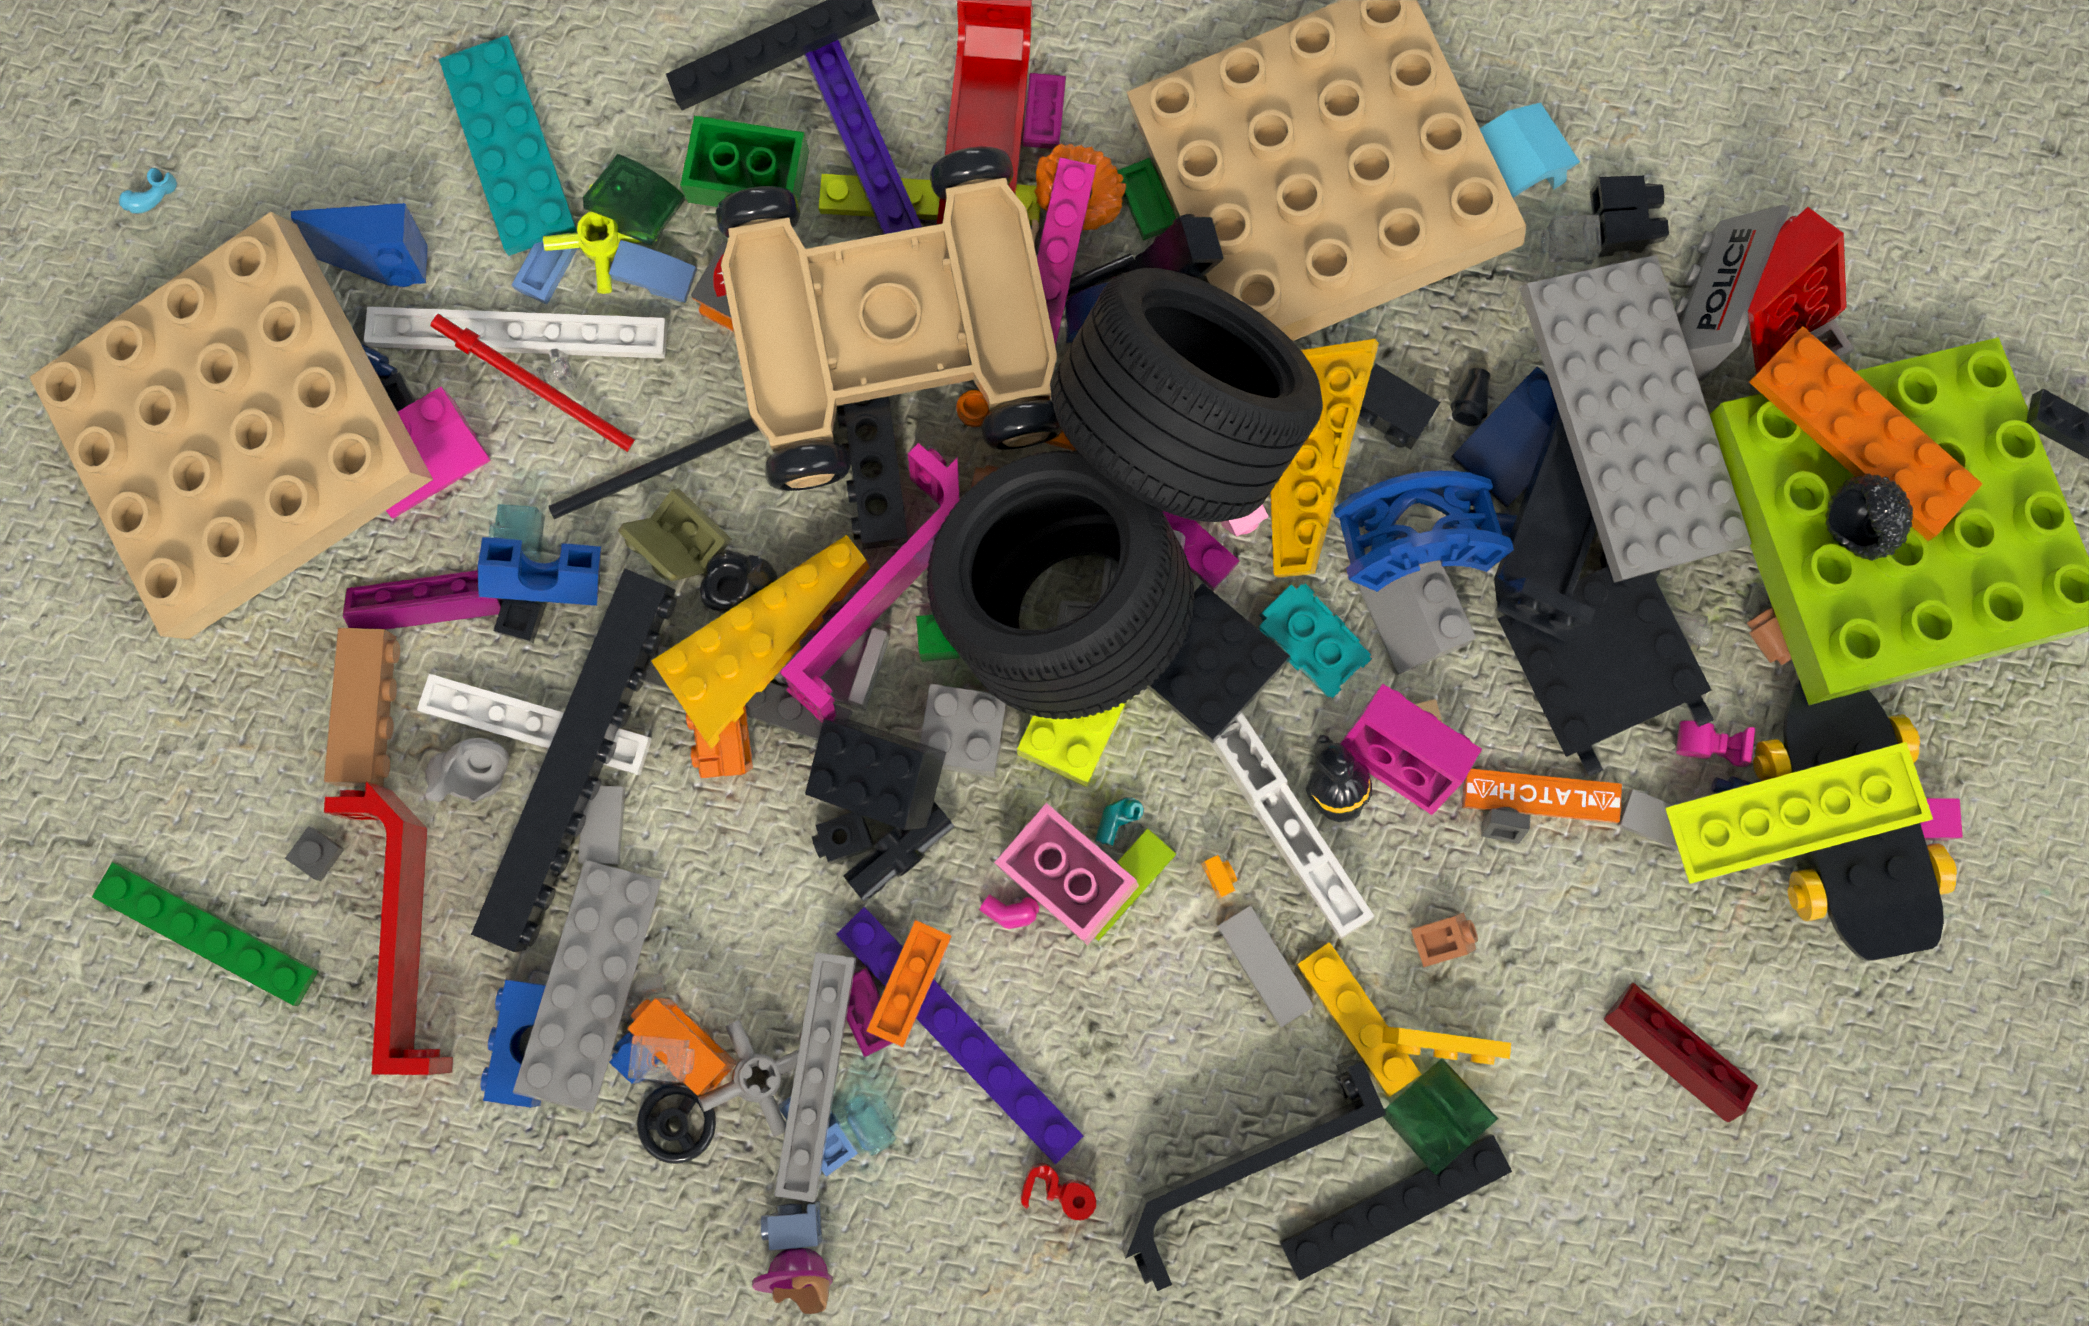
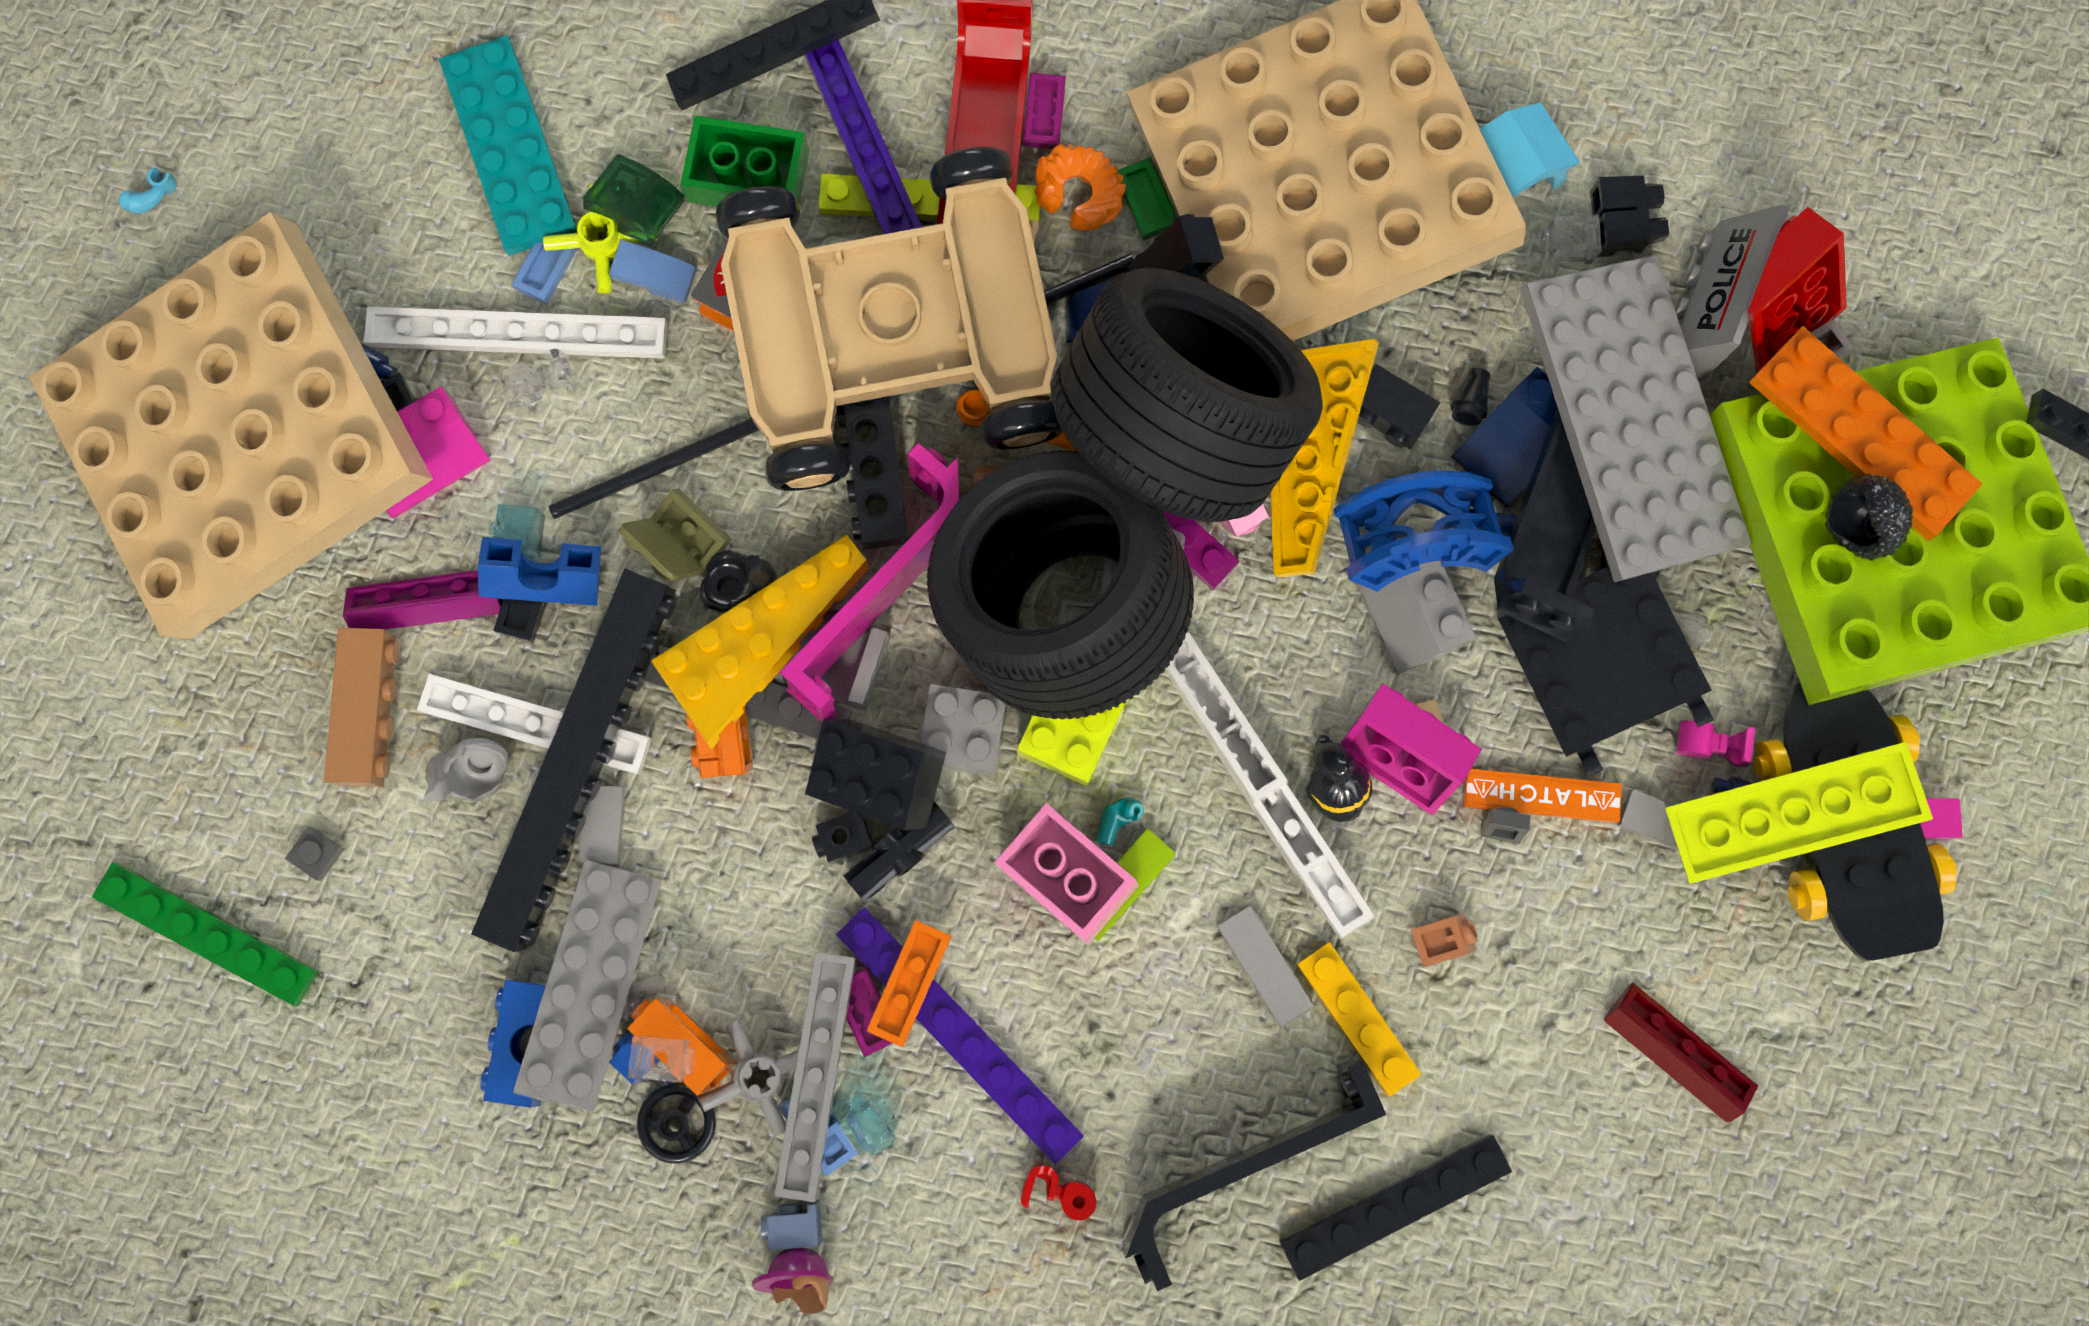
(367, 241): blue slope -> none
(399, 930): red panel -> none
(470, 342): red bar -> none
(931, 641): green brick -> none
(1013, 915): dark pink arm -> none
(1063, 234): dark pink plate -> none
(1217, 666): black plate -> none
(1220, 876): light orange plate -> none
(1313, 638): teal piece -> none
(1439, 1116): clear green slope -> none
(1446, 1045): yellow plate -> none
(1769, 636): nougat brick -> none

